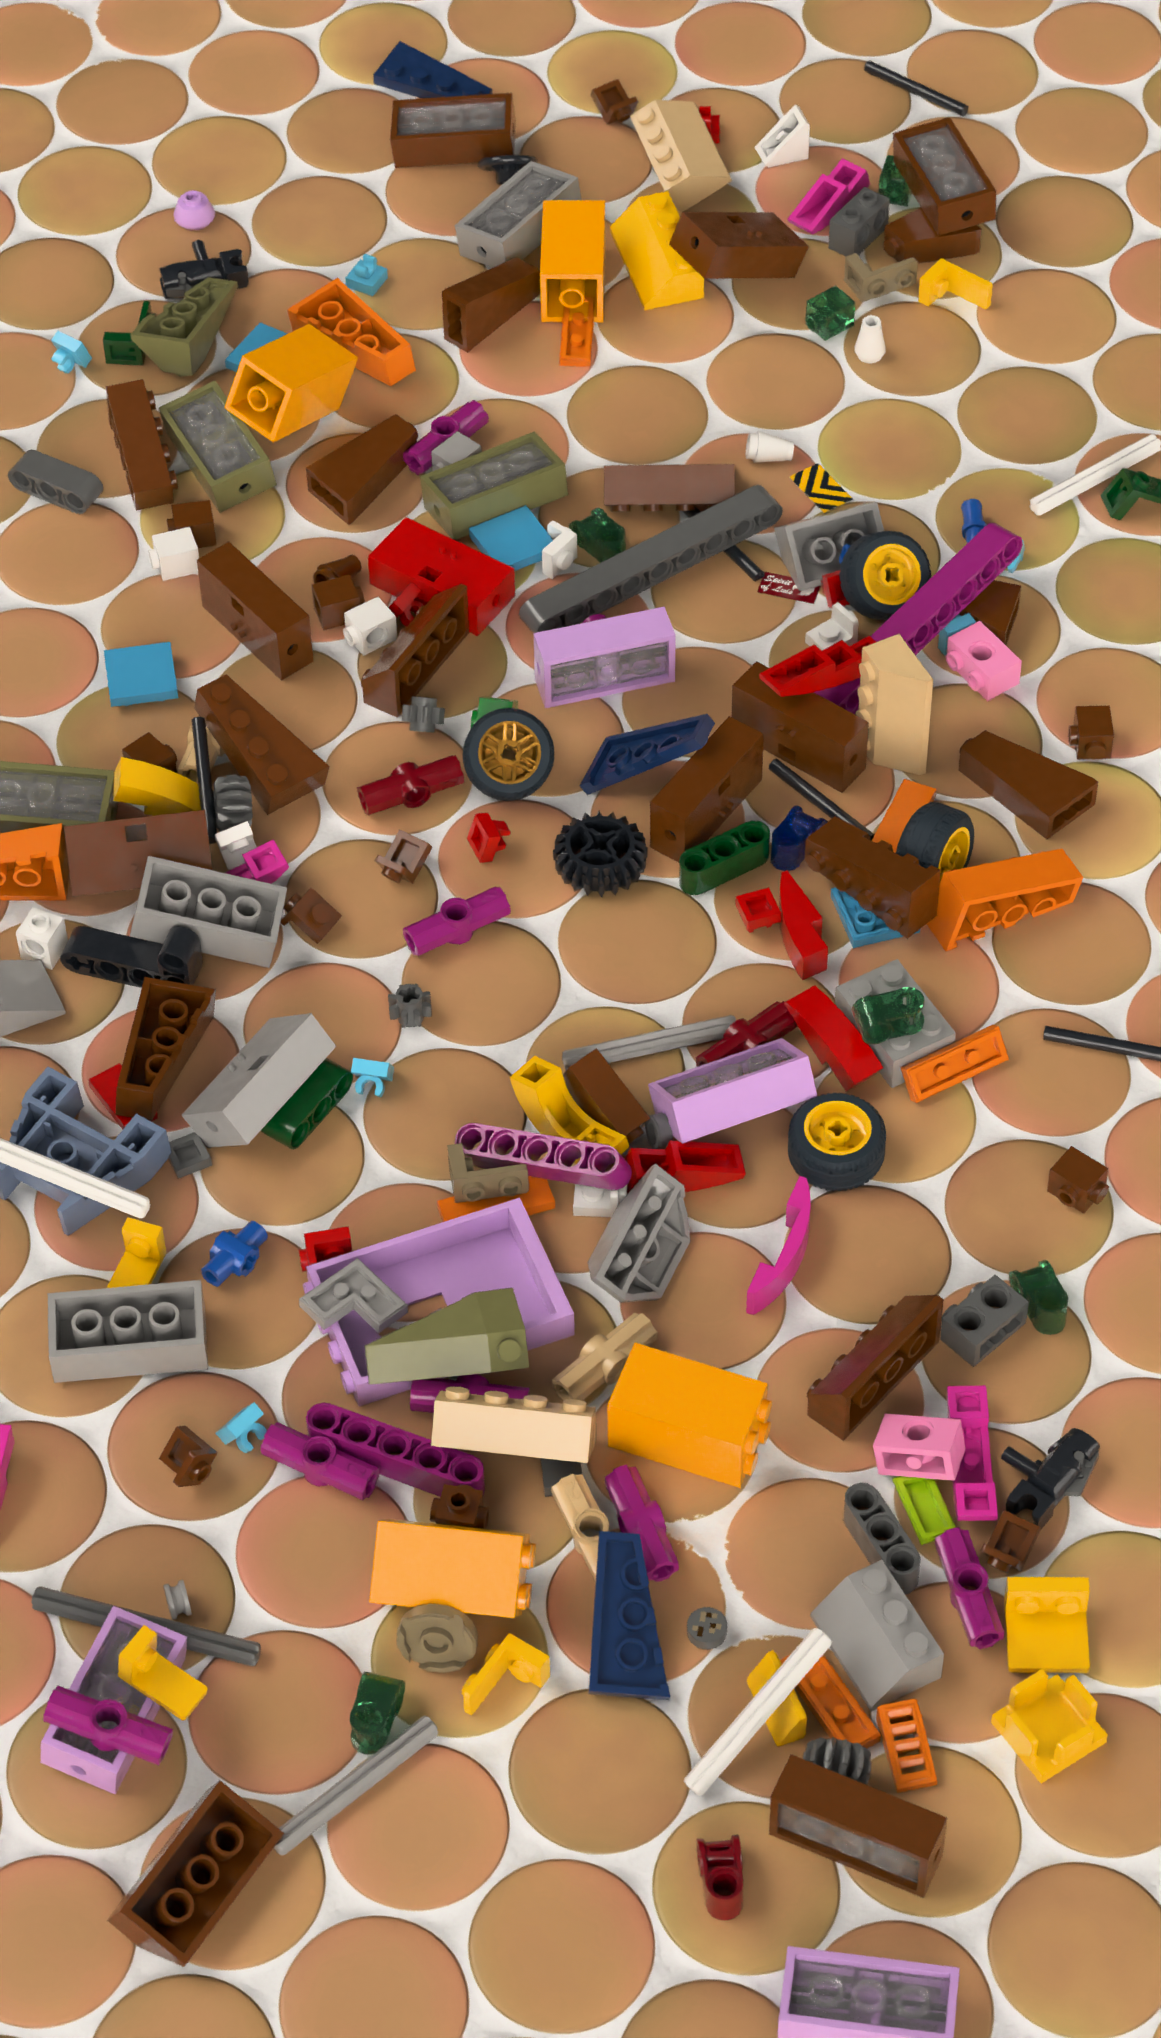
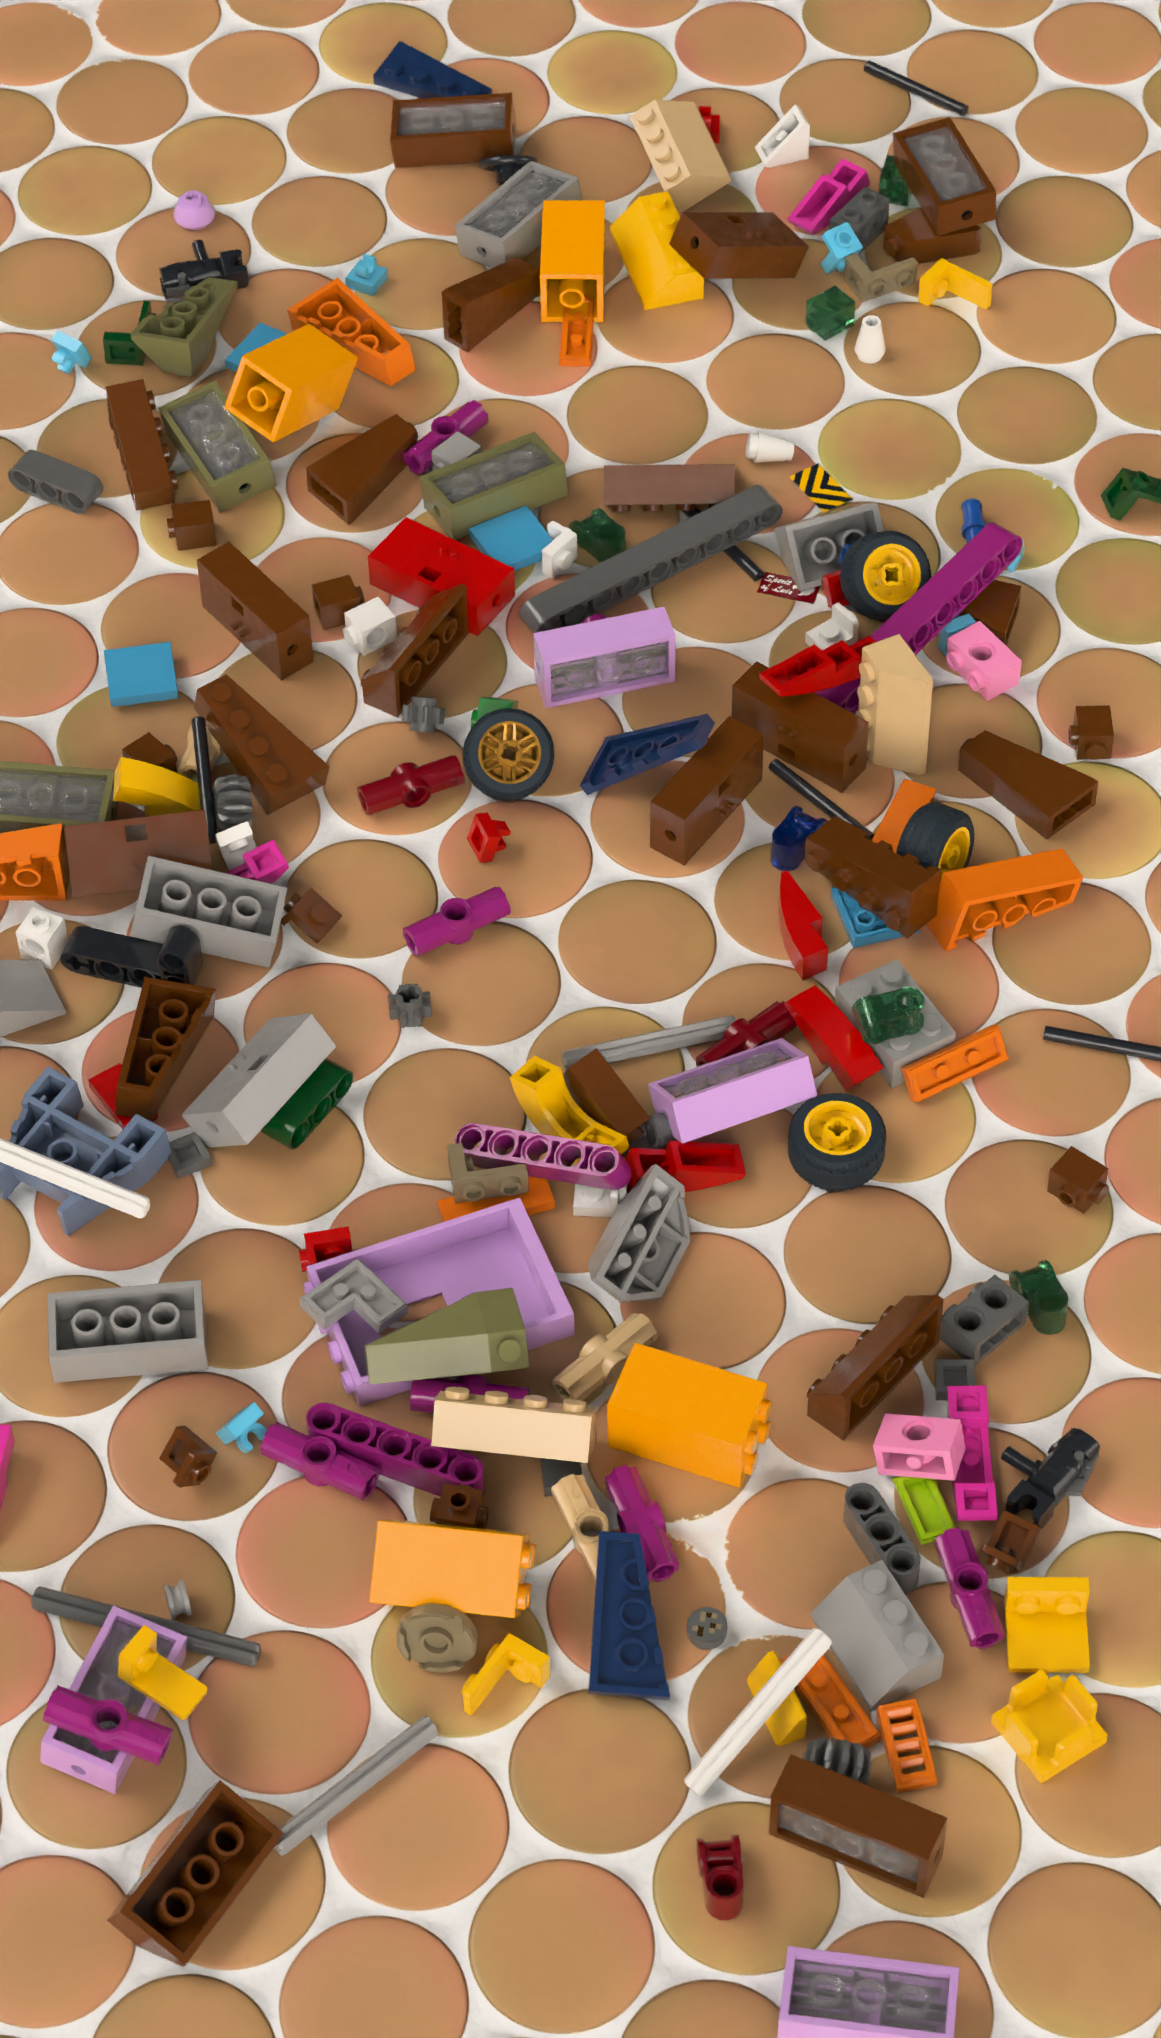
(142, 1254): yellow bracket -> none
(174, 553): white brick -> none
(234, 1253): blue axle -> none
(346, 566): reddish brown cone -> none
(371, 1071): medium azure tile -> none
(374, 1711): clear green piece -> none
(404, 604): red tile -> none
(404, 858): reddish brown bracket -> none
(599, 862): black gear -> none
(614, 102): reddish brown bracket -> none
(724, 857): dark green beam -> none
(758, 909): red tile -> none
(771, 1280): dark pink slope -> none
(841, 243): none -> medium azure bracket
(952, 1373): none -> dark grey tile
(1095, 474): white axle -> none

